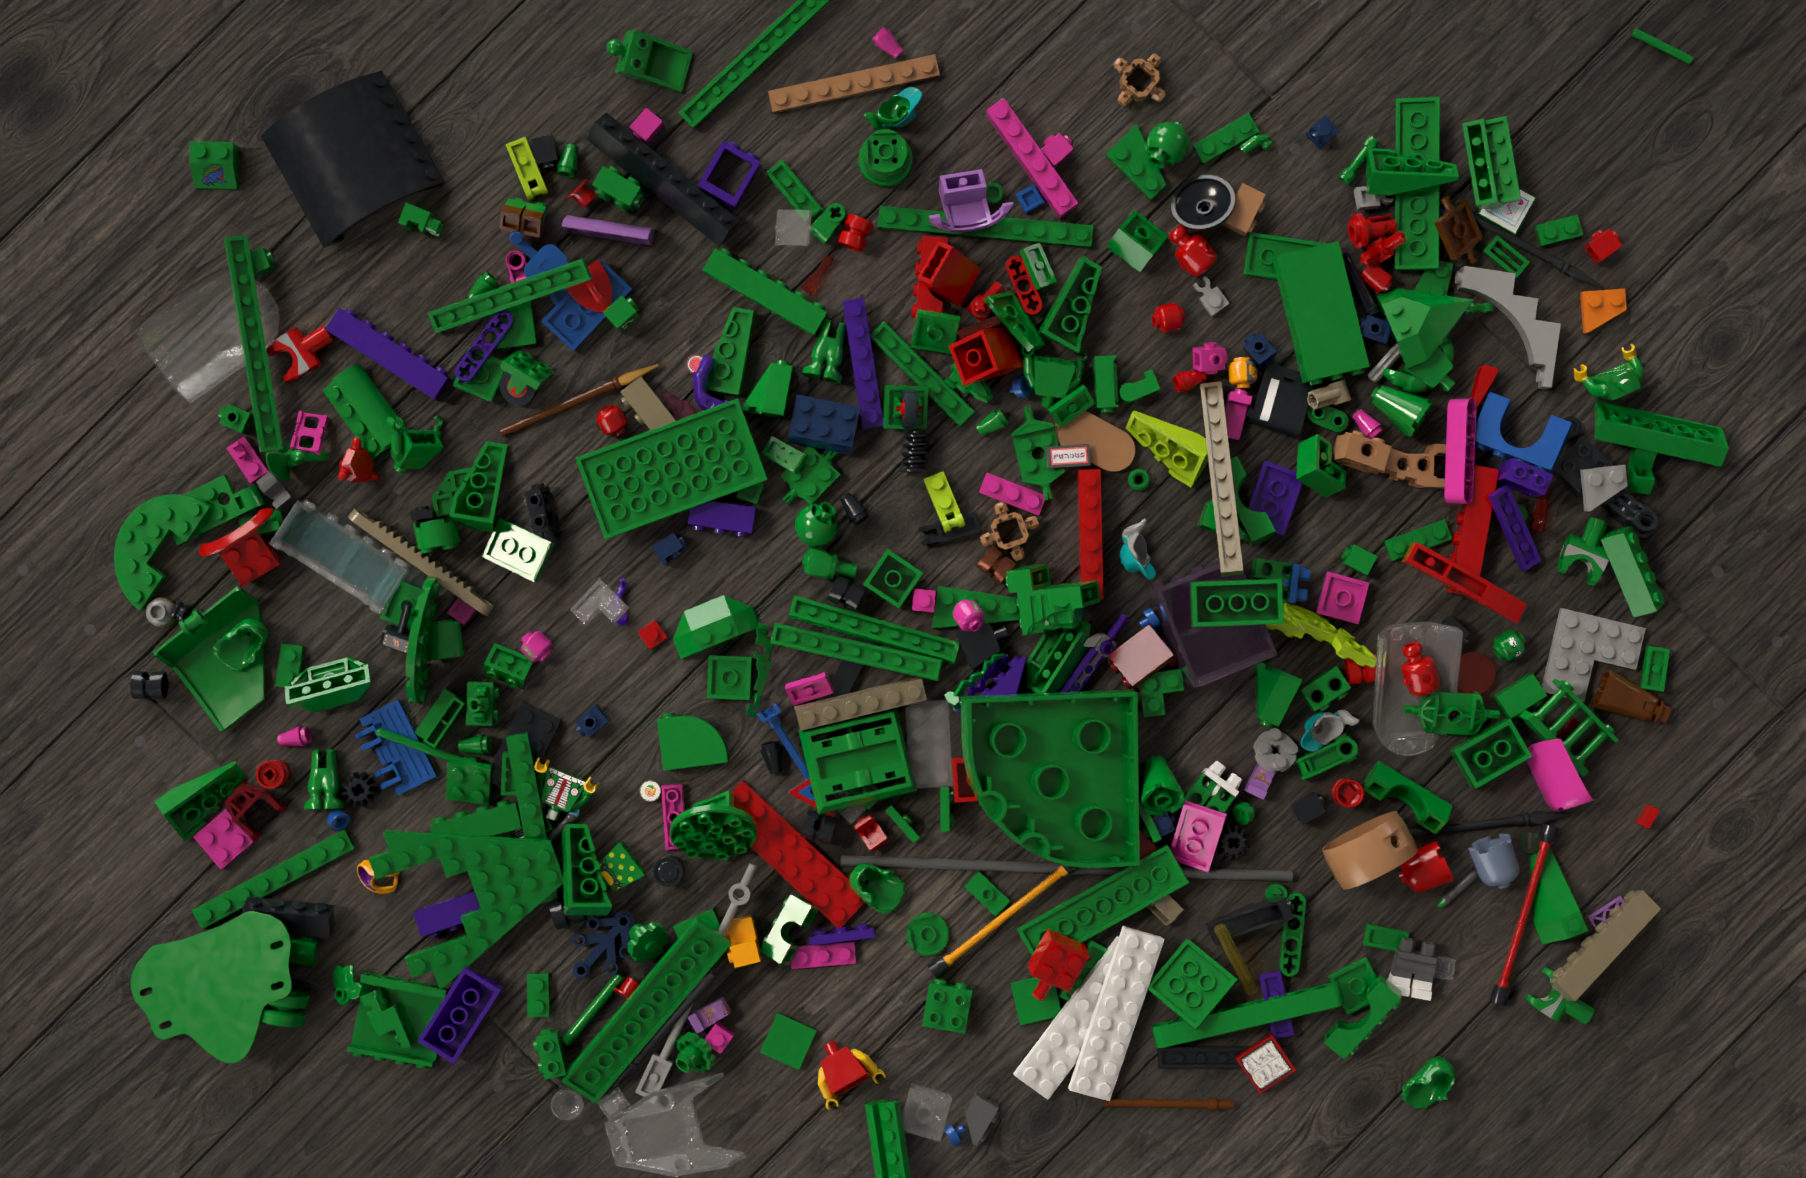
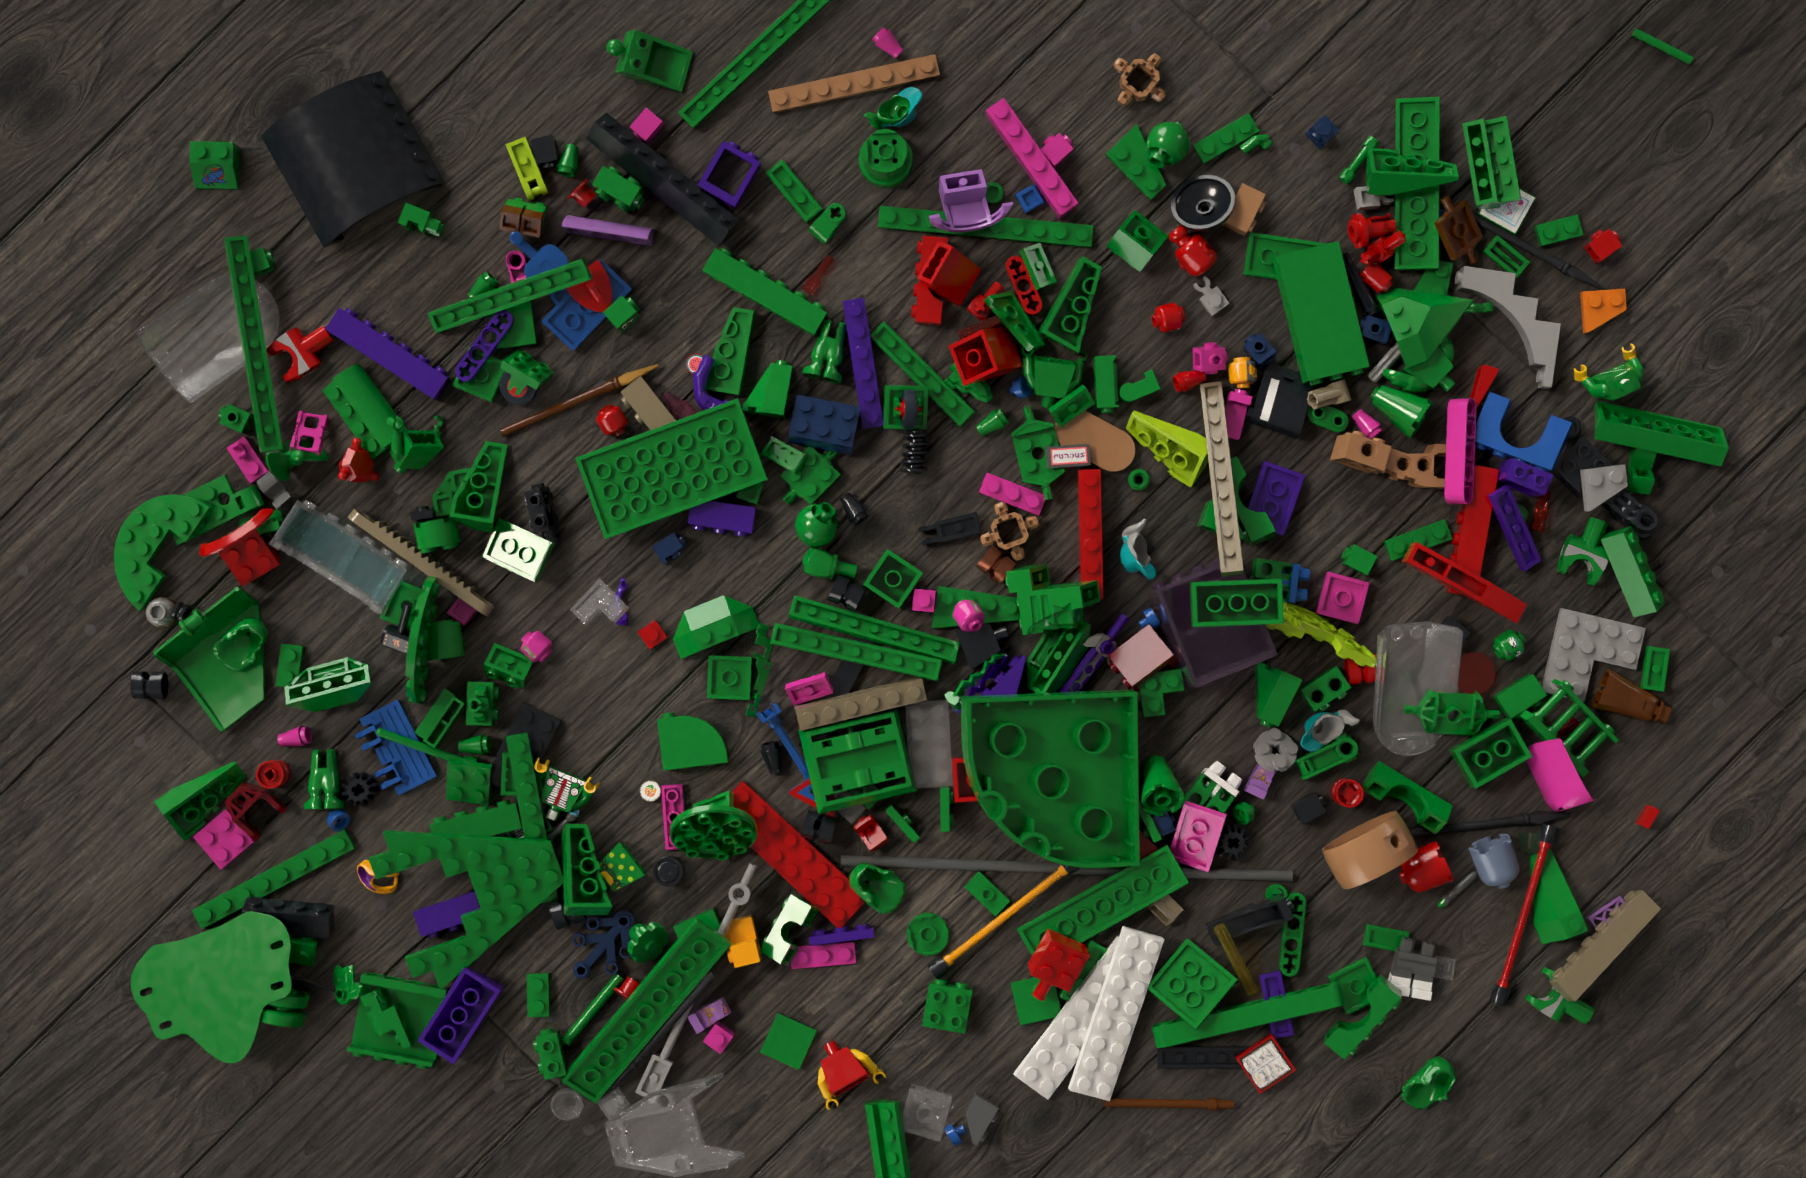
(599, 718): dark blue brick -> none
(694, 1054): green plant -> none
(793, 227): clear piece -> none
(855, 233): red wheel -> none
(934, 331): green tile -> none
(943, 501): lime plate -> none
(1317, 469): green brick -> none
(1419, 671): red piece -> none

